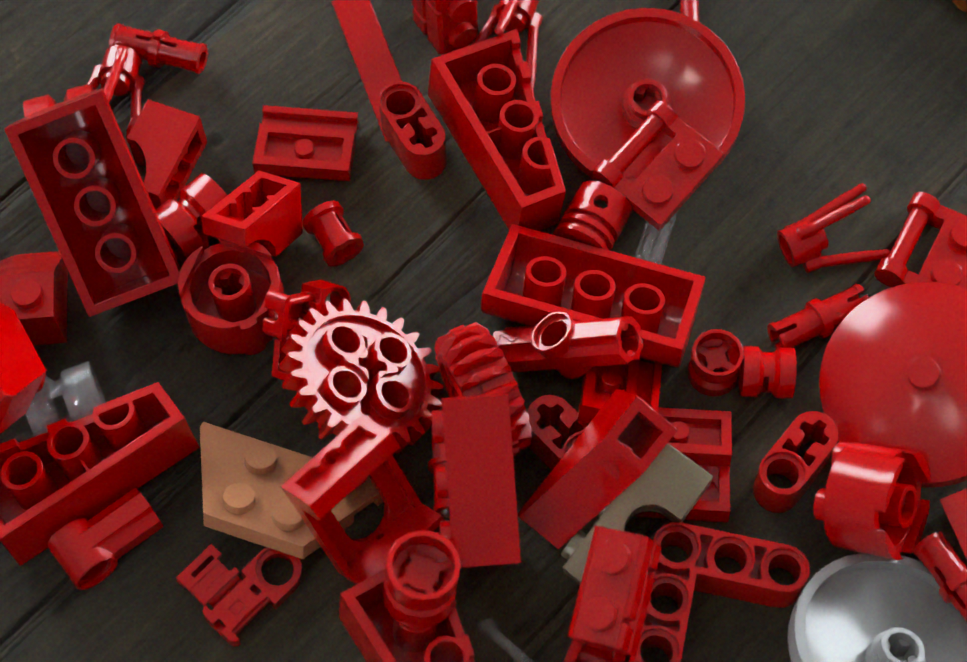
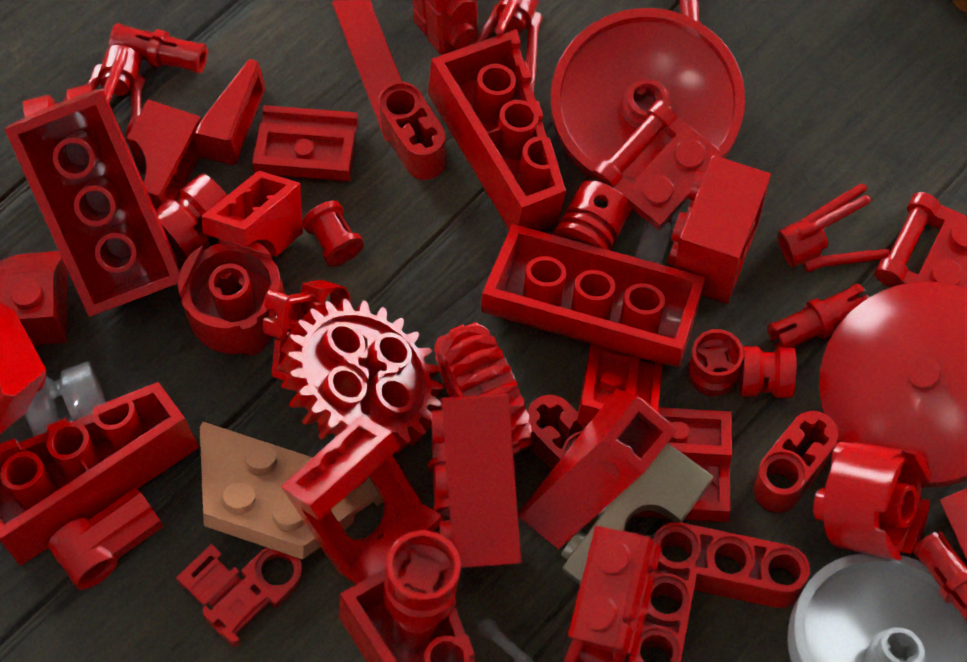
(229, 120): none -> red slope
(570, 344): red piece -> none
(719, 224): none -> red brick

